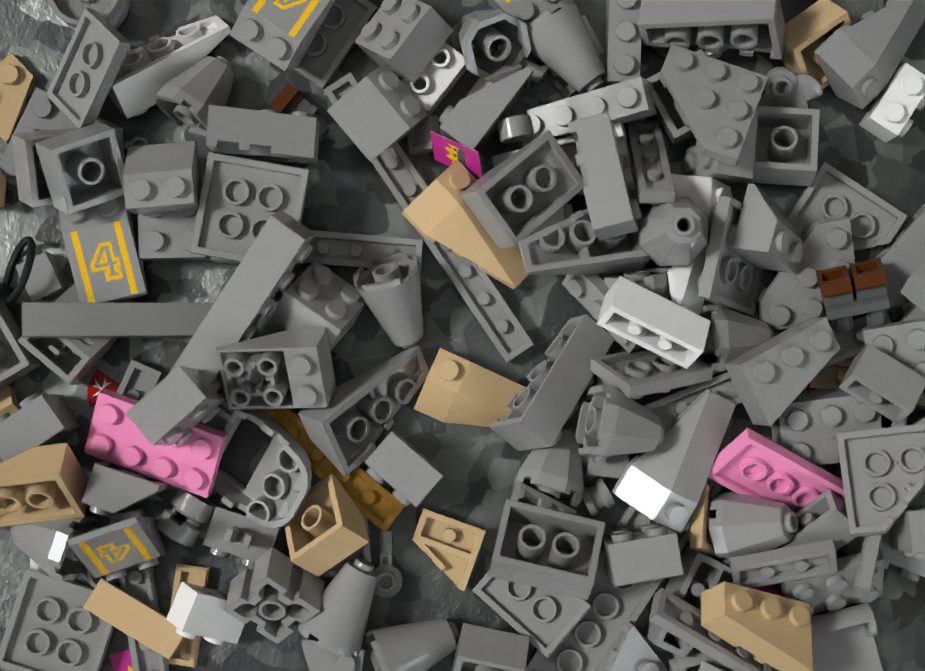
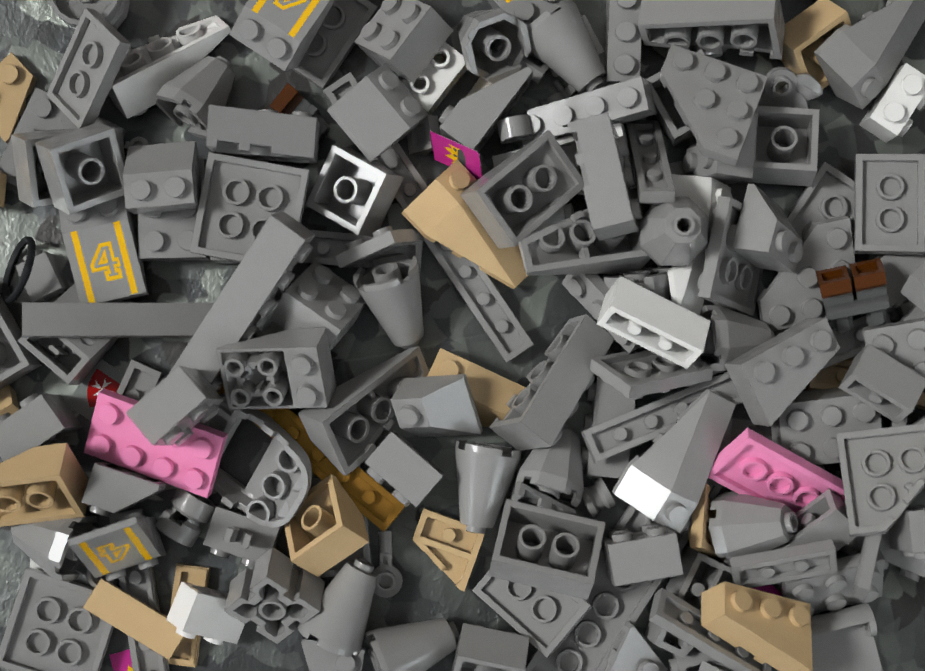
(354, 191): none -> light grey brick
(383, 243): none -> light grey wing
(436, 406): none -> light grey slope
(483, 482): none -> light grey cone
(616, 425): light grey cone -> none
(889, 204): none -> light grey plate

